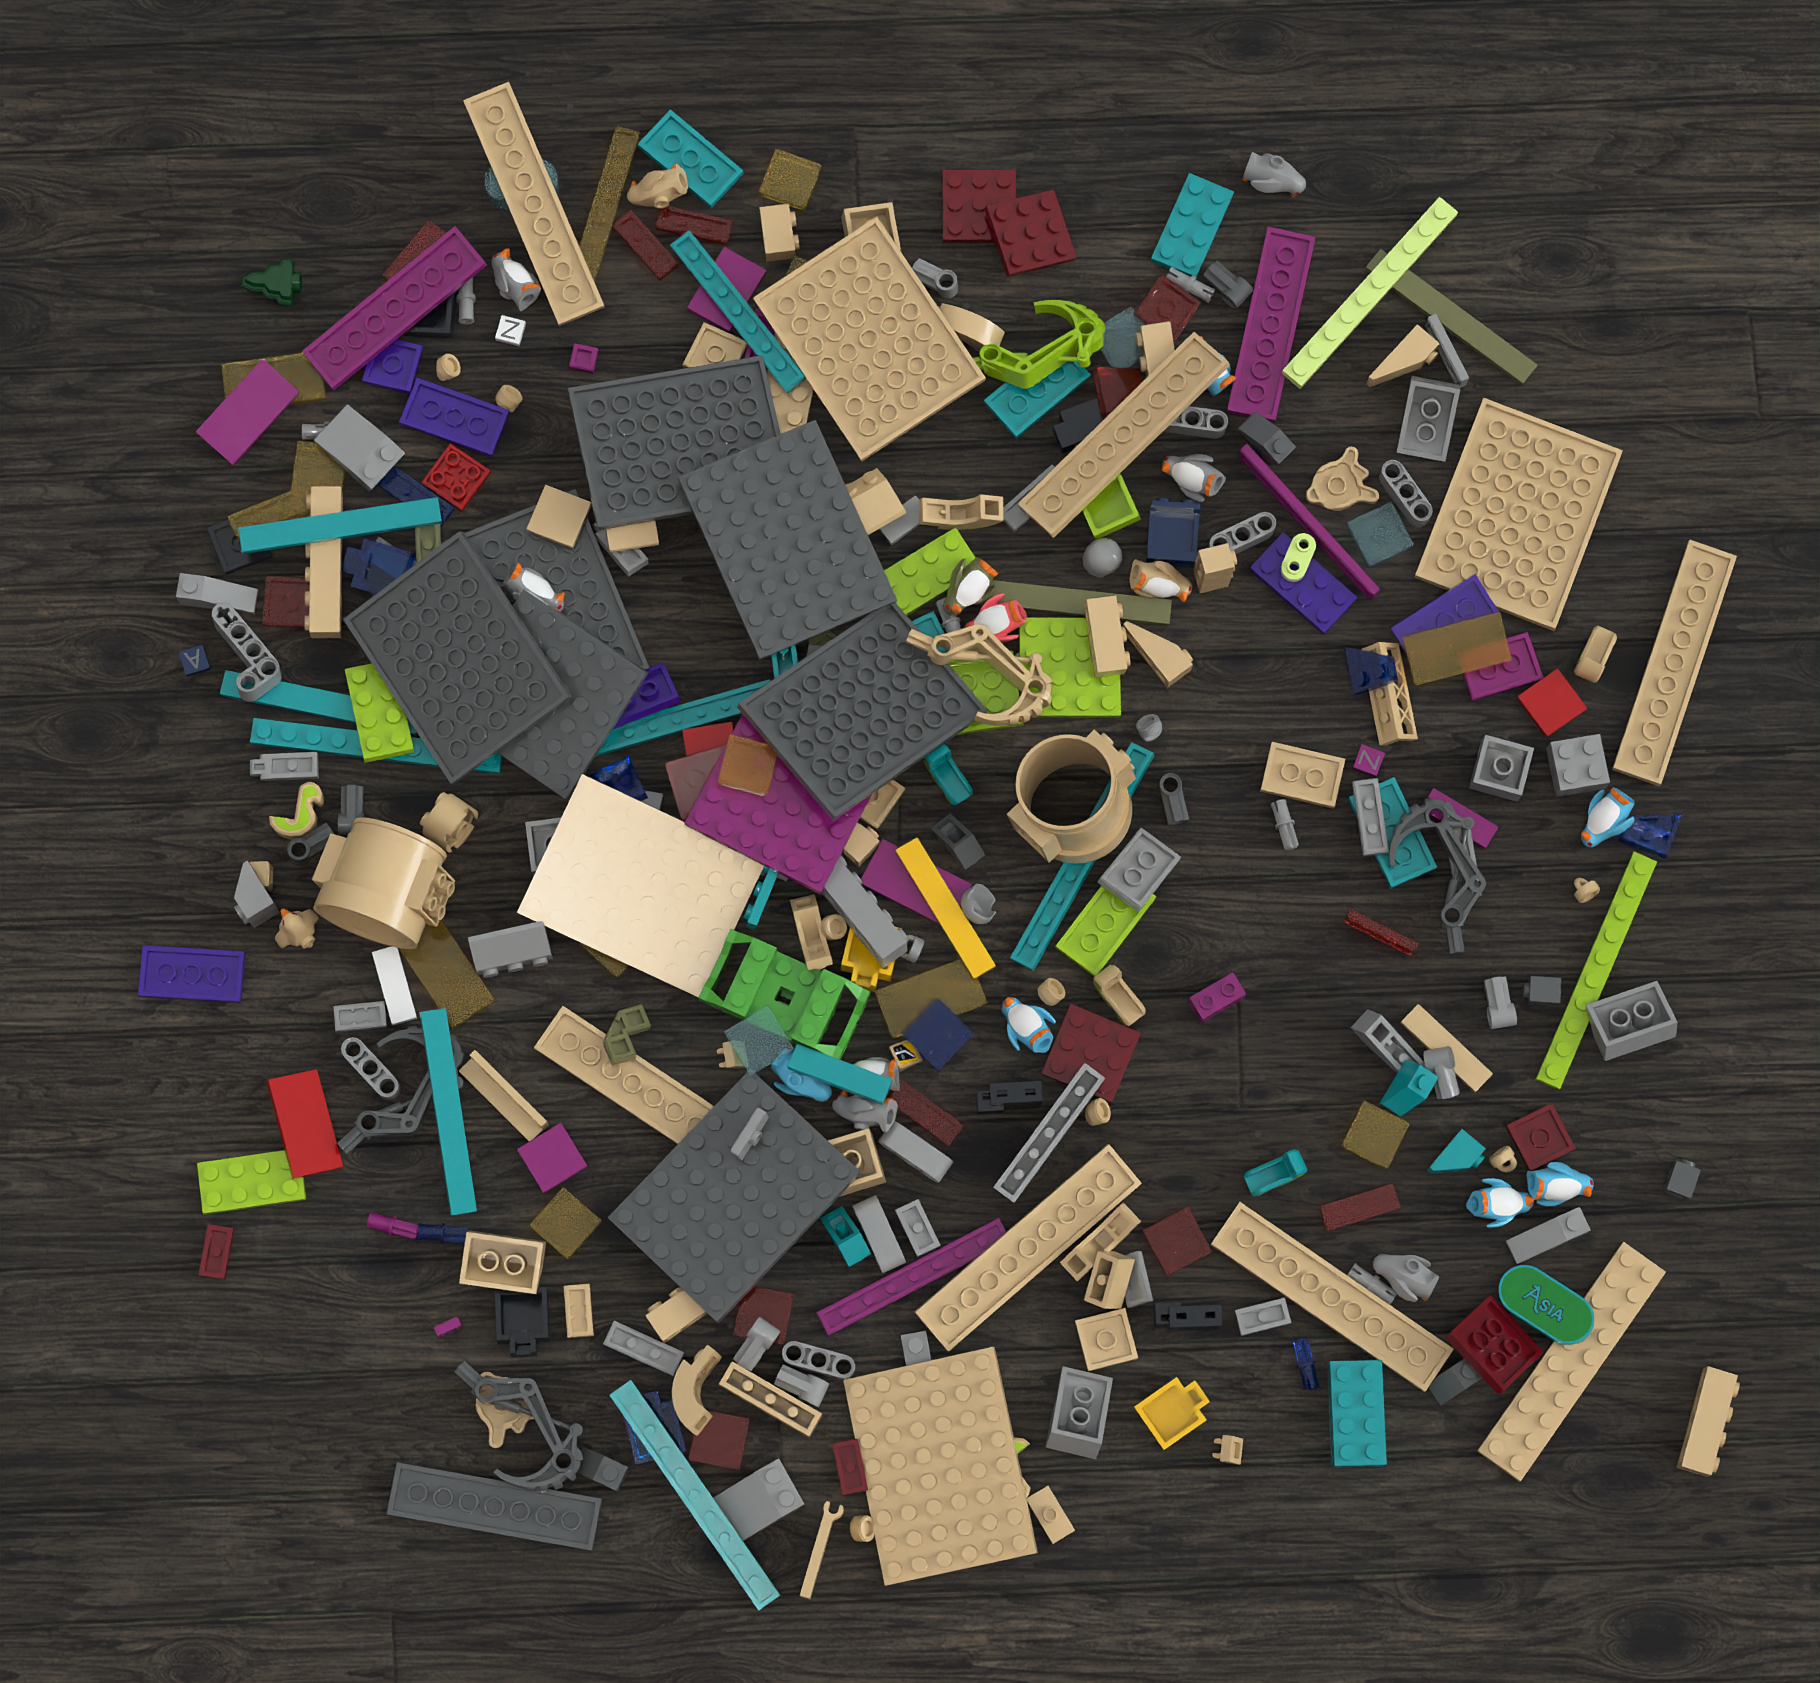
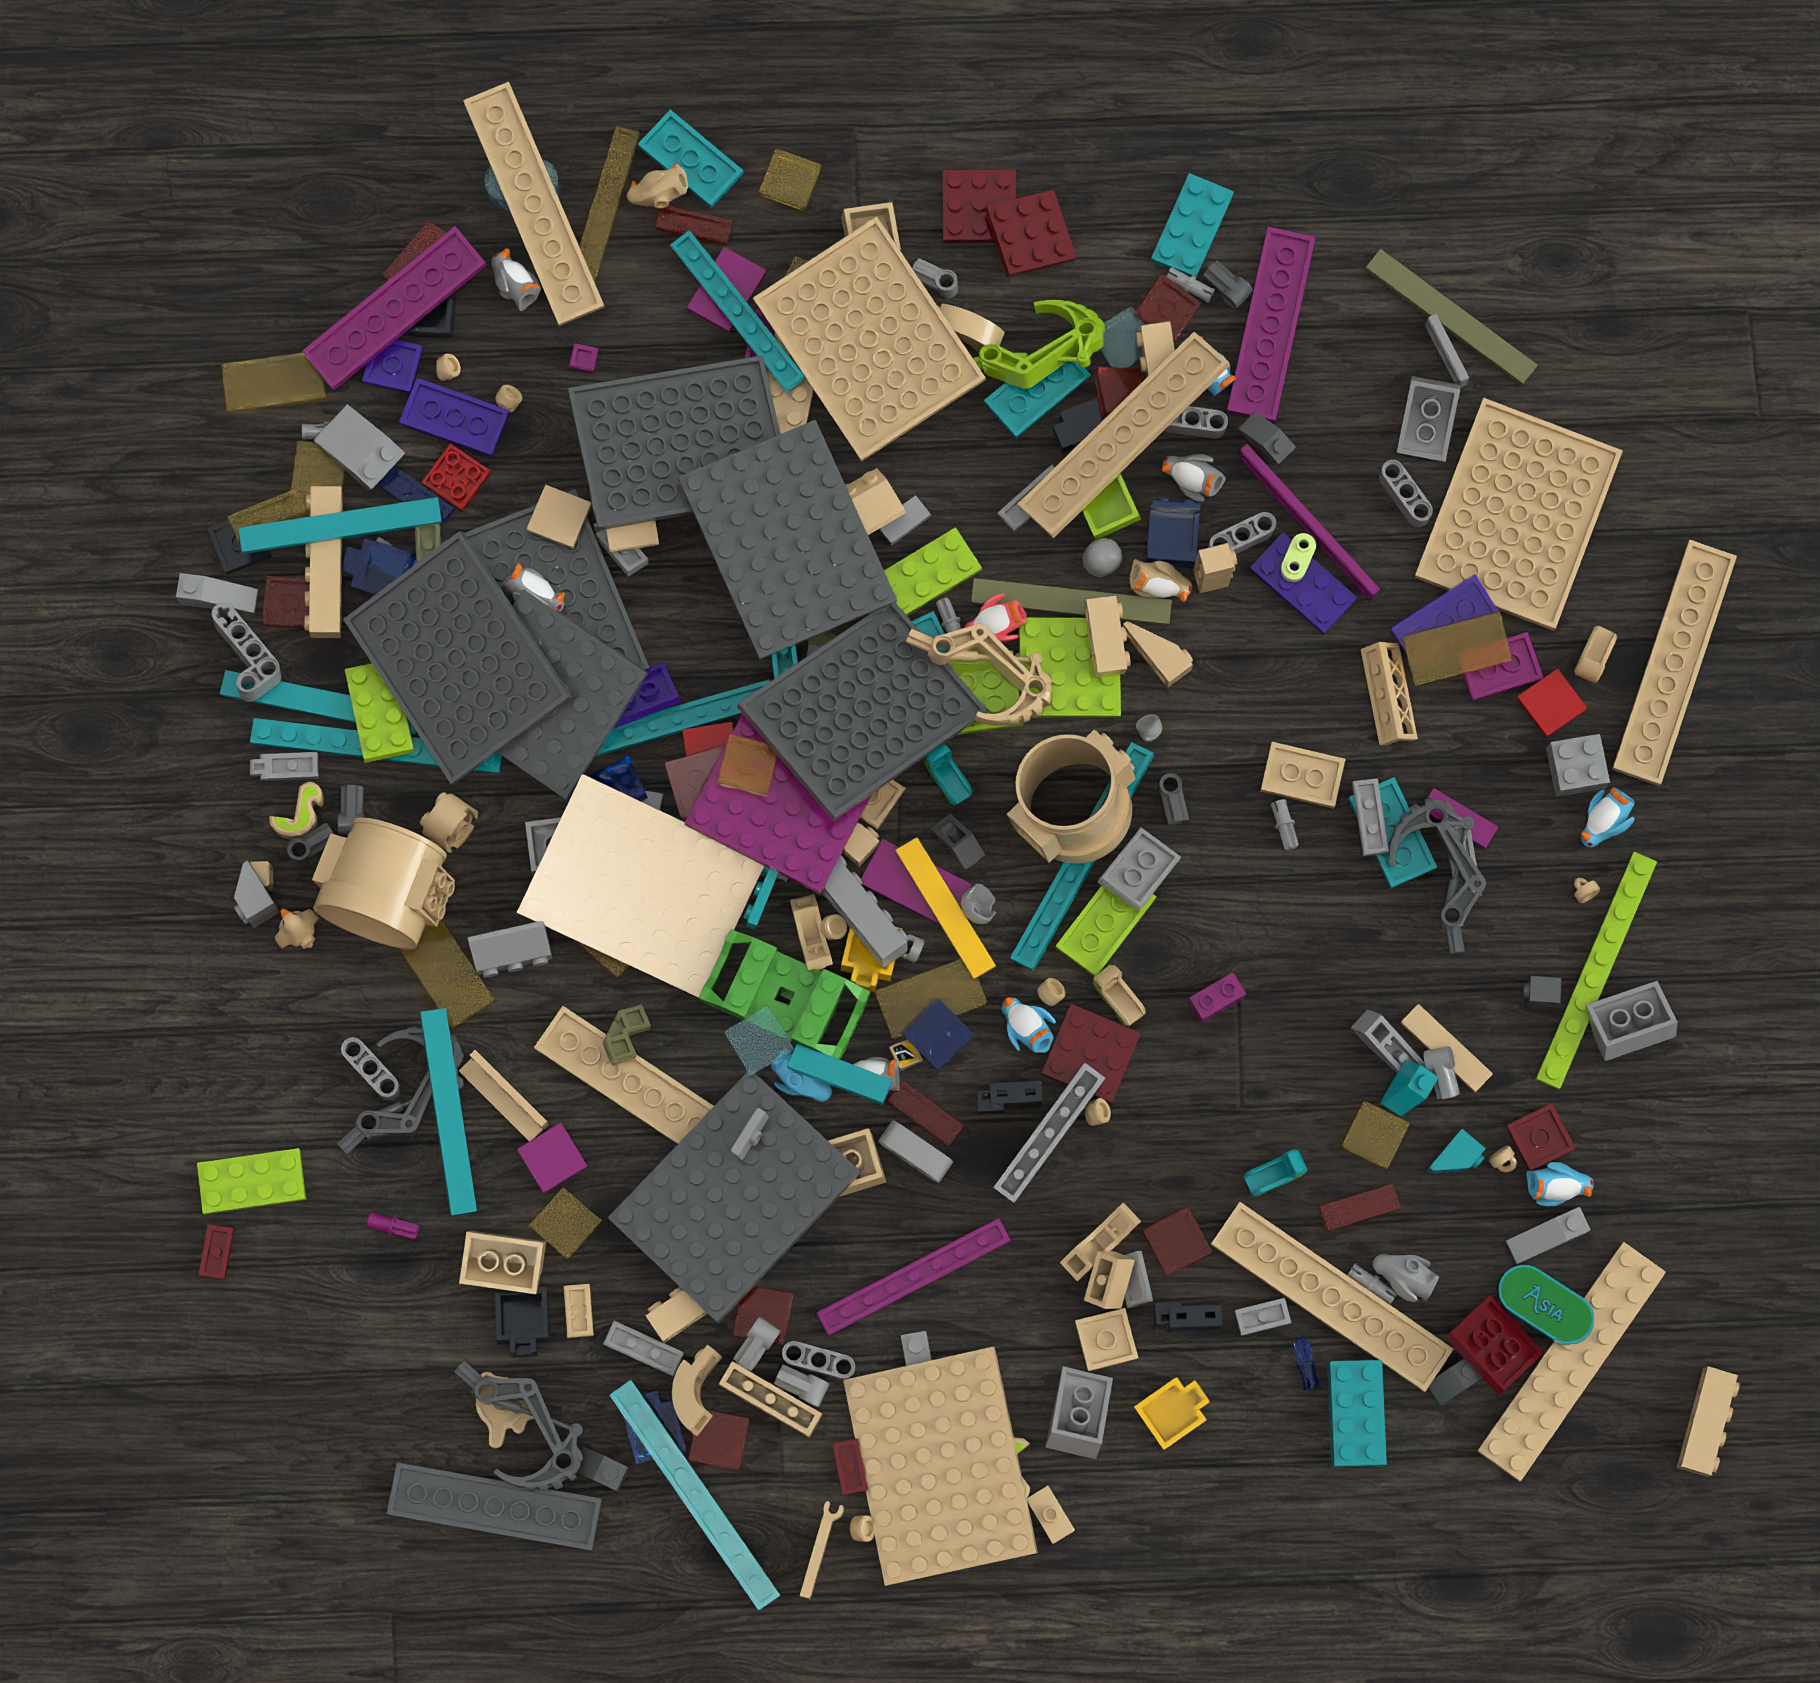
(191, 974): dark purple plate -> none
(194, 660): dark blue tile -> none
(247, 412): magenta tile -> none
(275, 282): dark green rock -> none
(304, 1124): red tile -> none
(360, 1016): light grey plate -> none
(394, 985): white tile -> none
(442, 1233): clear blue axle -> none
(448, 1327): magenta tile -> none
(466, 299): light grey pin -> none
(510, 330): white tile -> none
(645, 245): clear red tile -> none
(714, 346): tan tile -> none
(731, 1057): tan tile -> none
(760, 1500): light grey slope -> none
(778, 233): tan brick -> none
(845, 1236): teal slope -> none
(865, 1112): light grey animal -> none
(879, 1234): light grey beam -> none
(917, 1228): light grey plate -> none
(962, 514): tan arch -> none
(969, 586): animal -> none
(1027, 1247): tan plate -> none
(1230, 1450): tan tile -> none
(1273, 175): light grey animal -> none
(1340, 484): tan tile -> none
(1368, 760): magenta tile -> none
(1369, 293): yellowish green plate -> none
(1369, 670): clear blue wing -> none
(1380, 534): clear light blue tile -> none
(1381, 932): clear red tile -> none
(1408, 356): tan slope -> none
(1498, 1202): animal -> none
(1500, 1009): light grey piece -> none
(1501, 768): light grey brick -> none
(1652, 833): clear blue wing -> none
(1682, 1179): dark grey brick -> none

